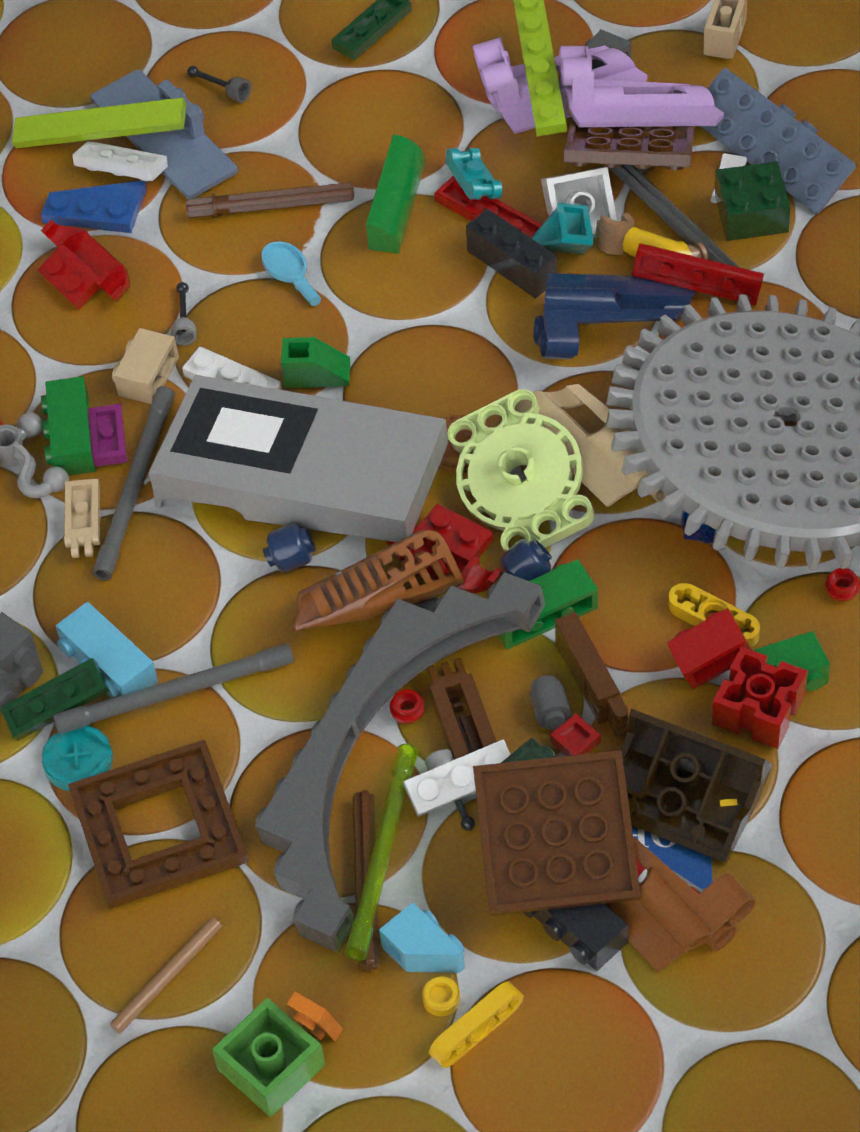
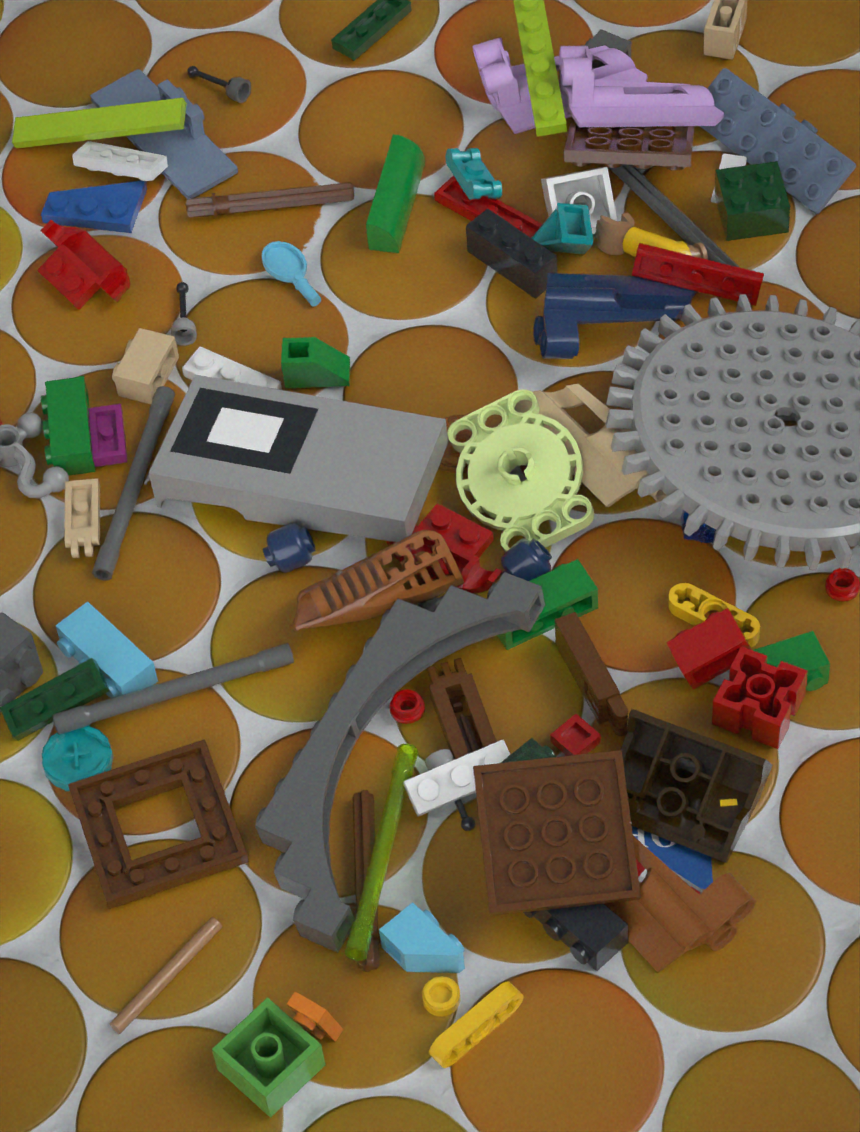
(549, 702): dark grey brick -> none

